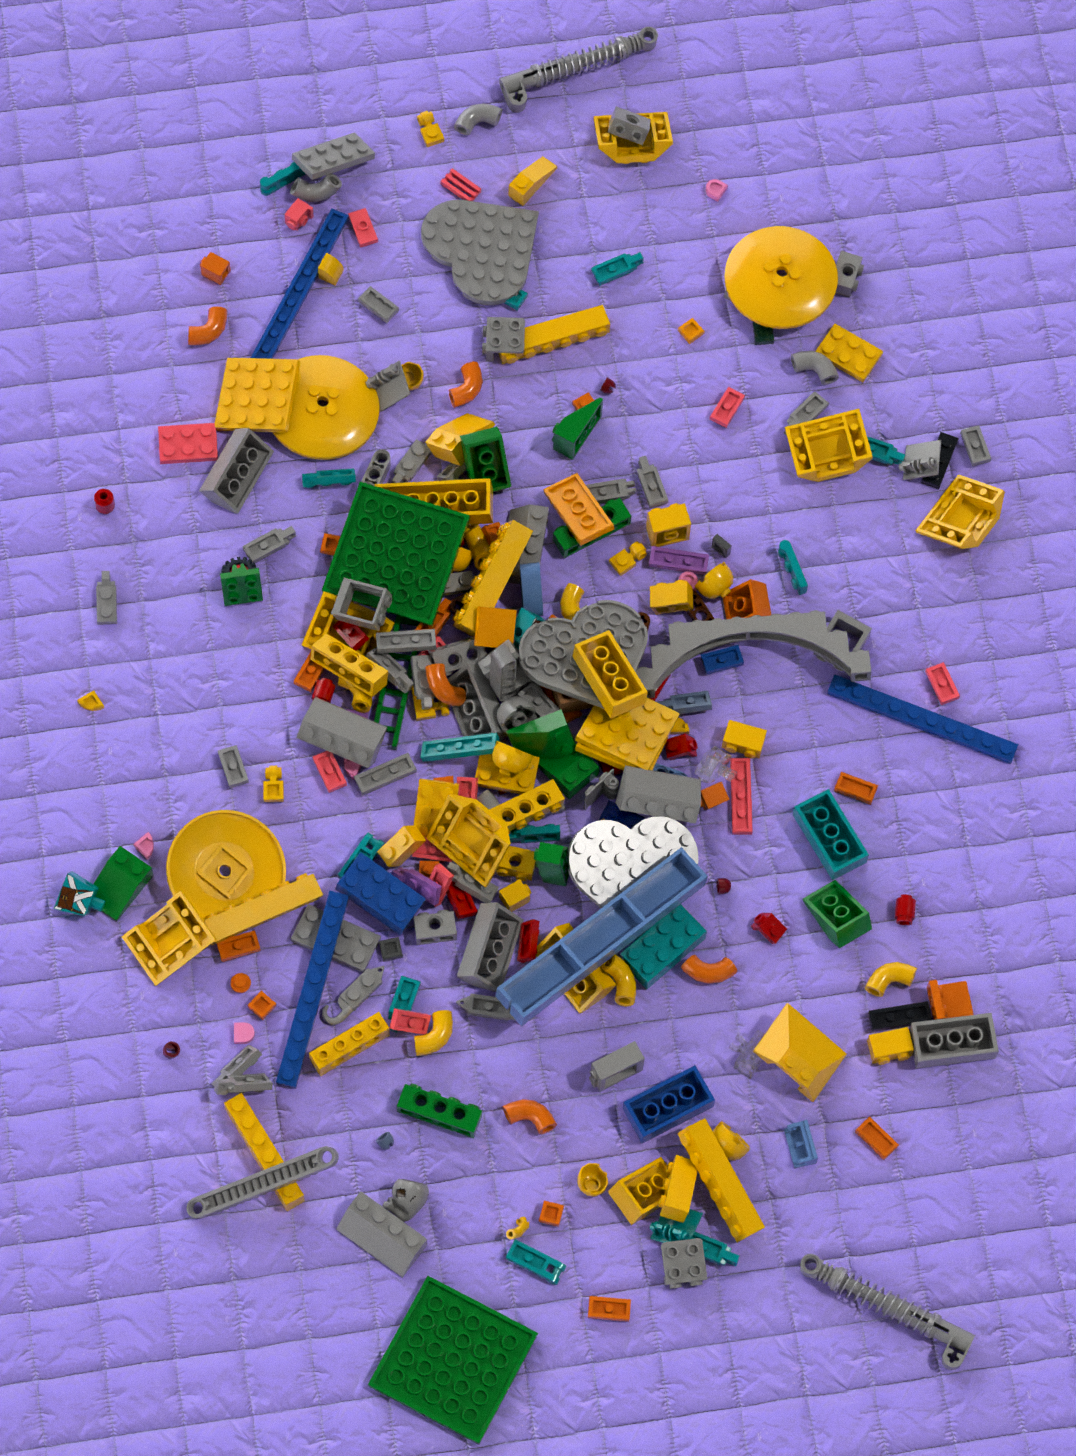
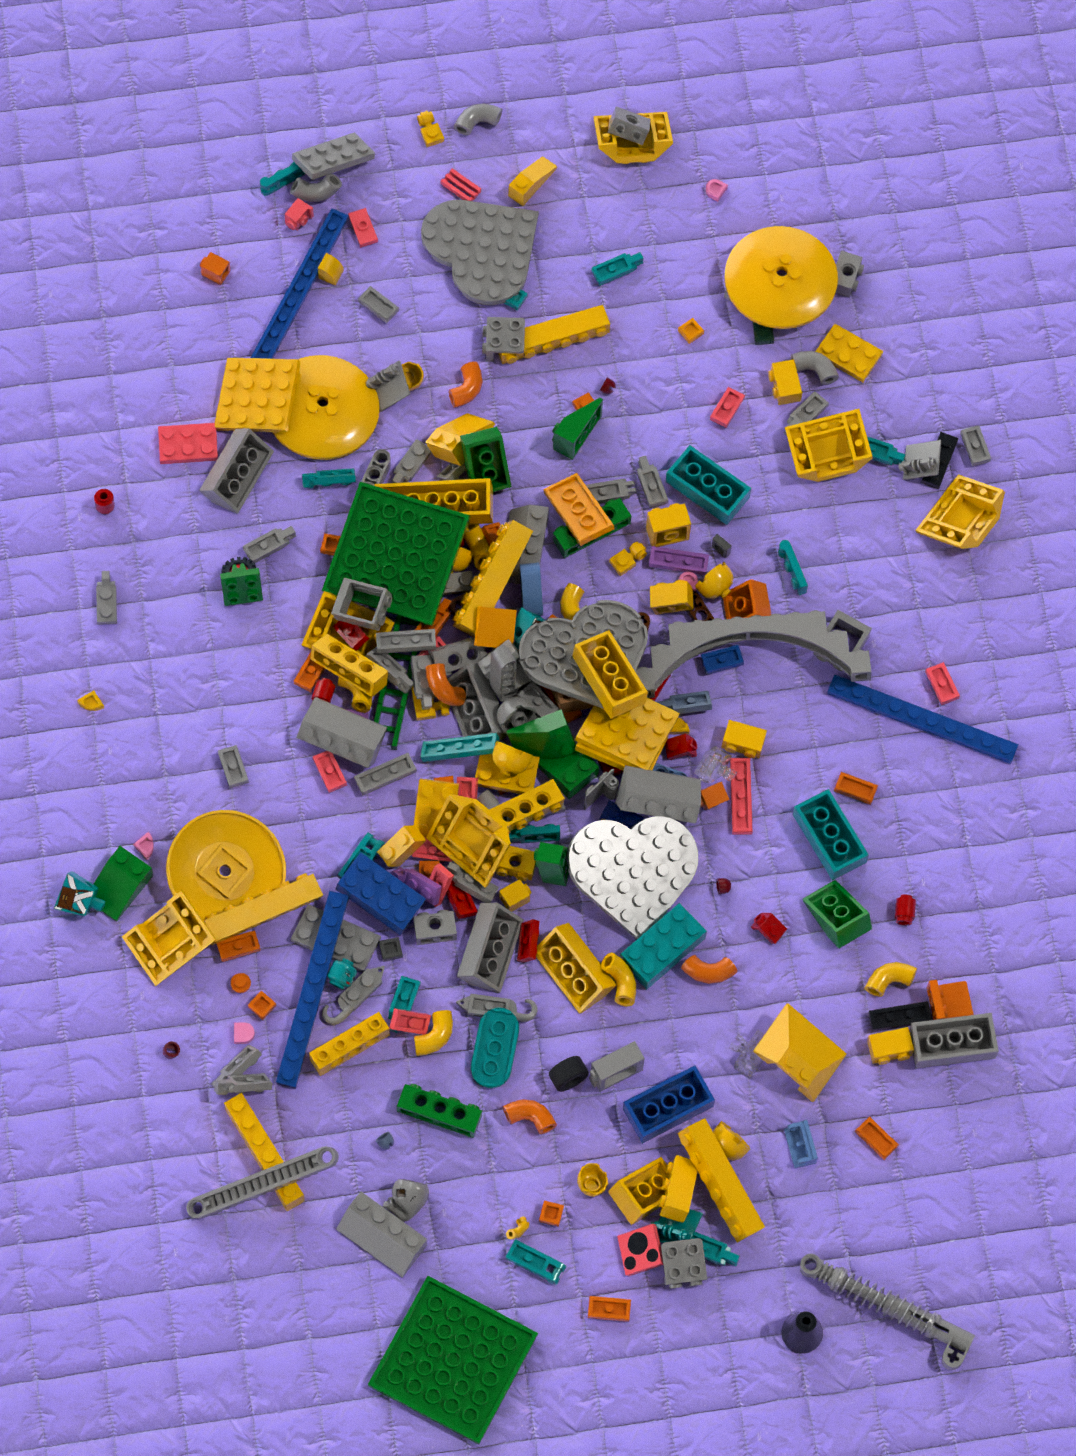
(211, 330): orange cylinder -> none
(273, 790): yellow plate -> none
(342, 973): none -> teal head
(351, 768): bright pink tile -> none
(495, 1048): none -> teal tile
(538, 75): light grey piece -> none
(568, 1073): none -> black tyre
(601, 936): medium blue piece -> none
(640, 1249): none -> coral tile
(708, 485): none -> teal brick
(785, 382): none -> yellow brick
(802, 1332): none -> black cone

